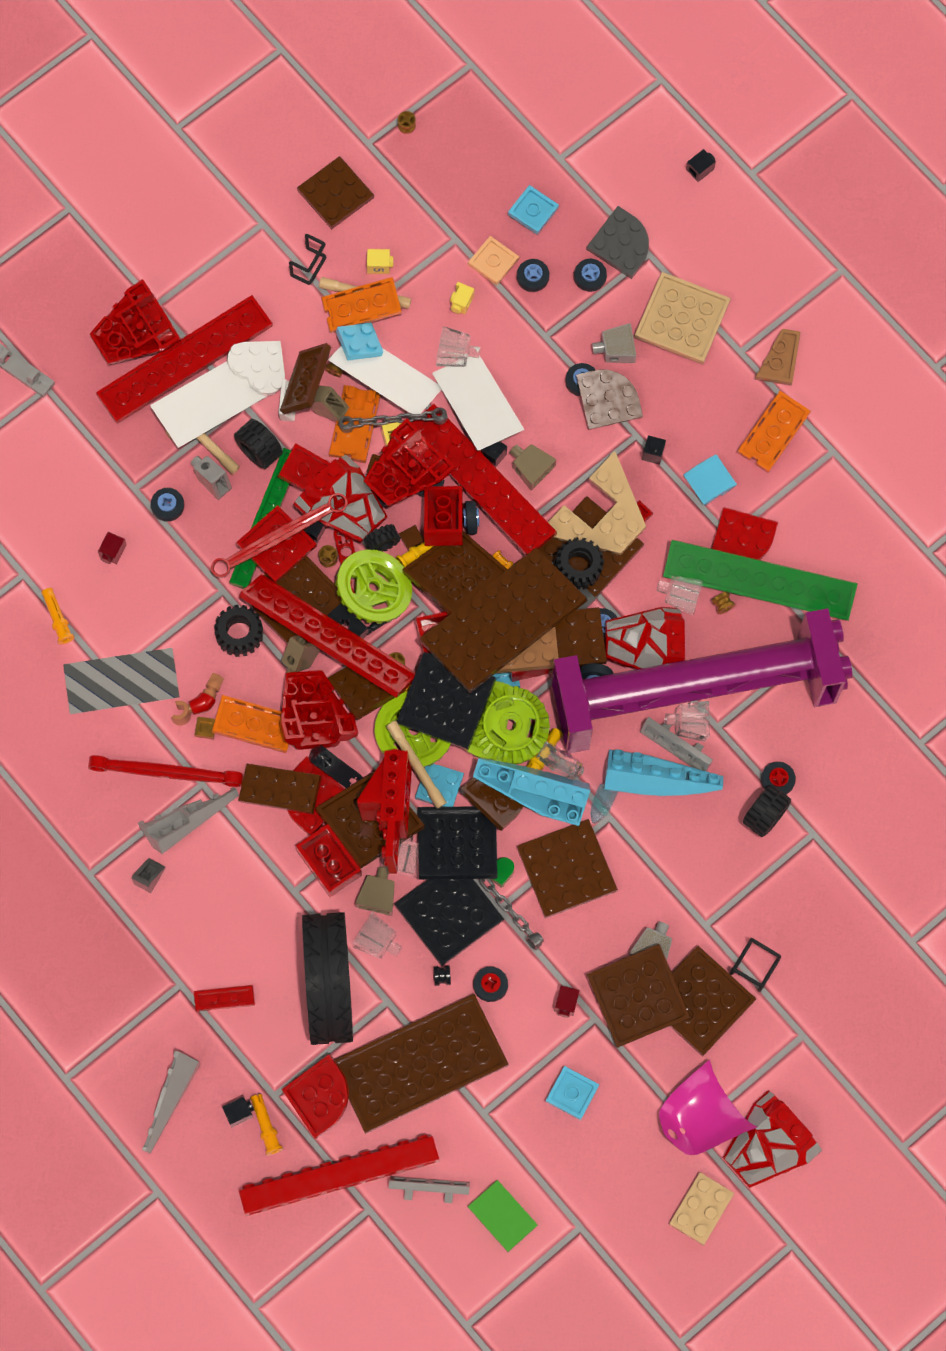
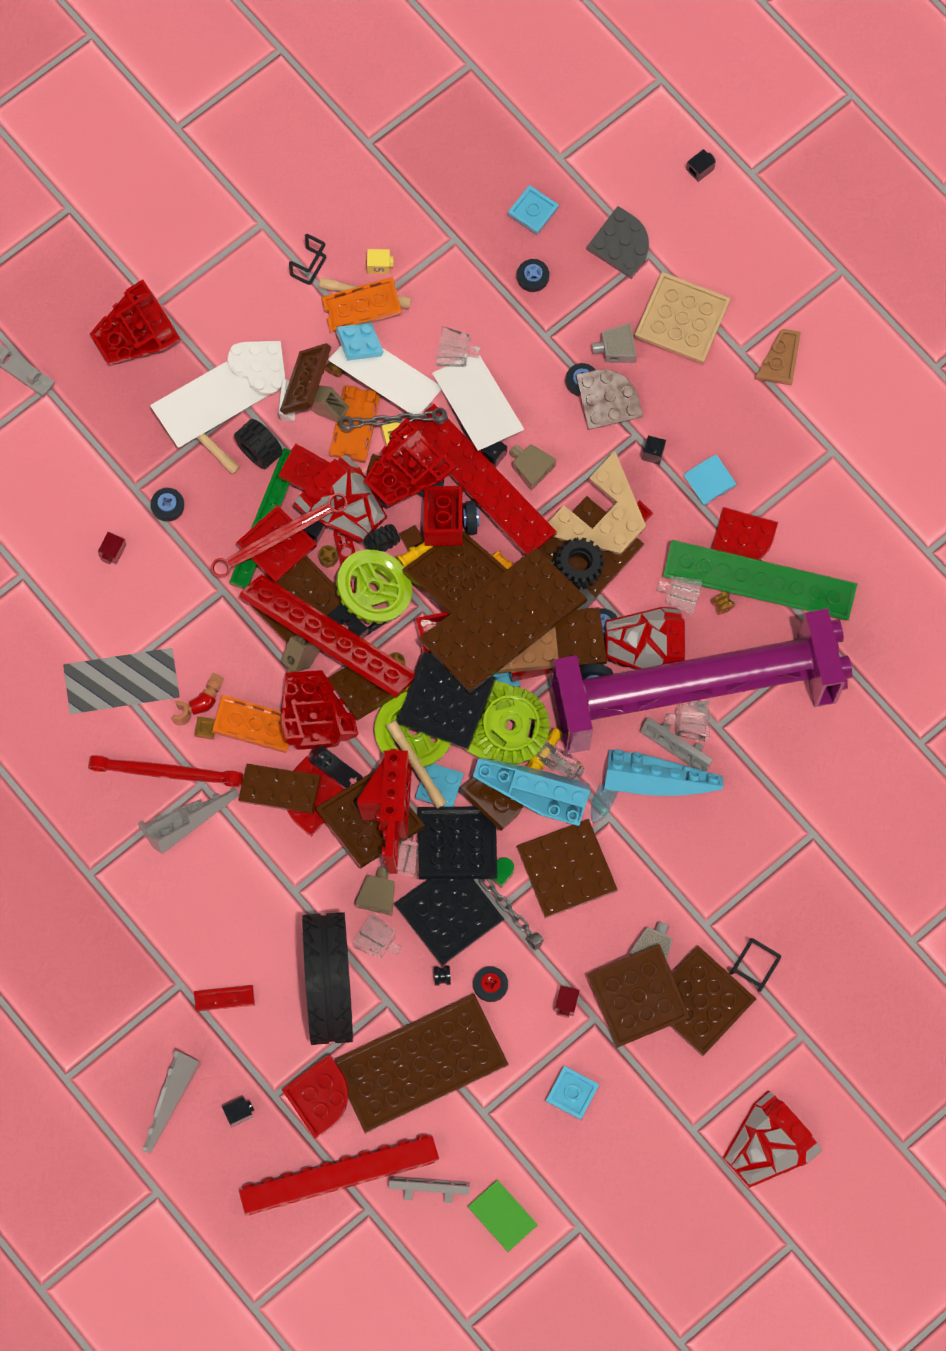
(59, 623): light orange pin -> none
(148, 875): dark grey slope -> none
(183, 359): red plate -> none
(211, 476): light grey torso -> none
(244, 644): black tyre -> none
(268, 1134): light orange pin -> none
(328, 860): red brick -> none
(335, 192): reddish brown plate -> none
(408, 118): pearl gold wheel -> none
(461, 298): light yellow brick -> none
(493, 260): light nougat tile -> none
(591, 268): black wheel -> none
(701, 1209): tan plate -> none
(703, 1112): dark pink piece -> none
(767, 810): black tyre -> none
(774, 431): orange piece -> none
(778, 771): black wheel -> none

